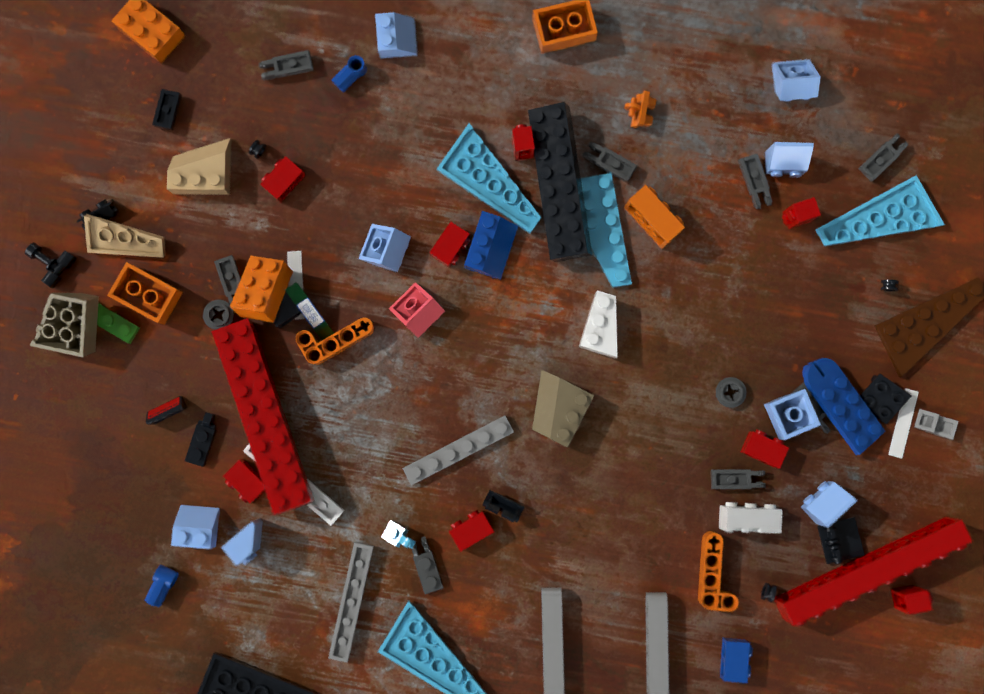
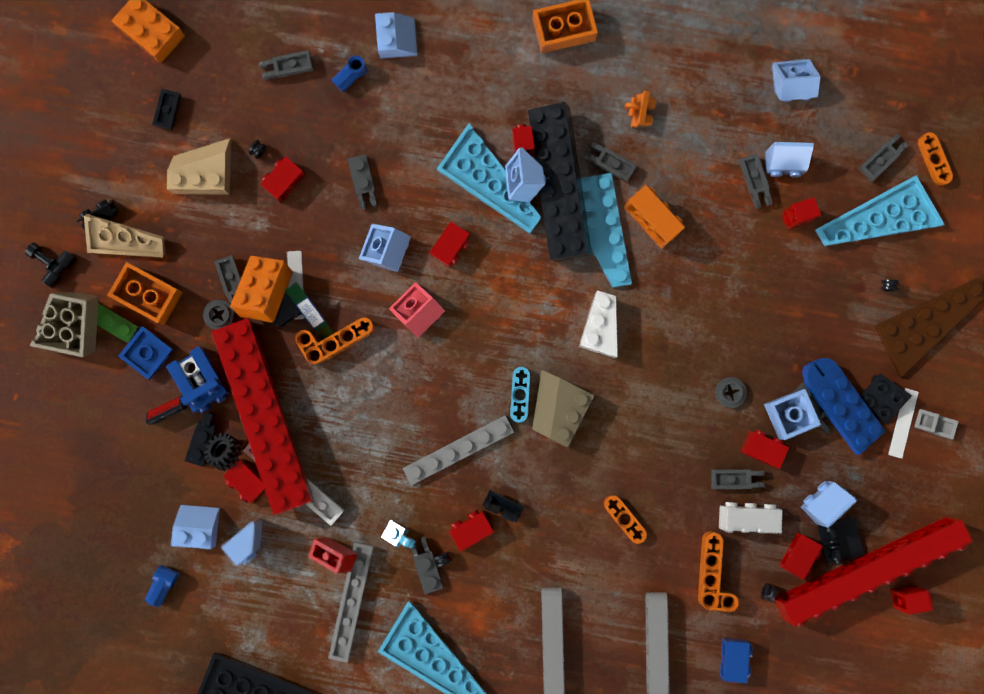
(146, 353): none -> blue plate
(206, 394): none -> blue brick
(230, 455): none -> black tyre
(332, 555): none -> red brick
(362, 179): none -> dark grey hinge
(443, 559): none -> black bush
(491, 245): blue slope -> none
(523, 176): none -> light blue slope
(525, 381): none -> medium azure beam
(638, 526): none -> orange beam
(801, 556): none -> red brick
(924, 148): none -> orange beam

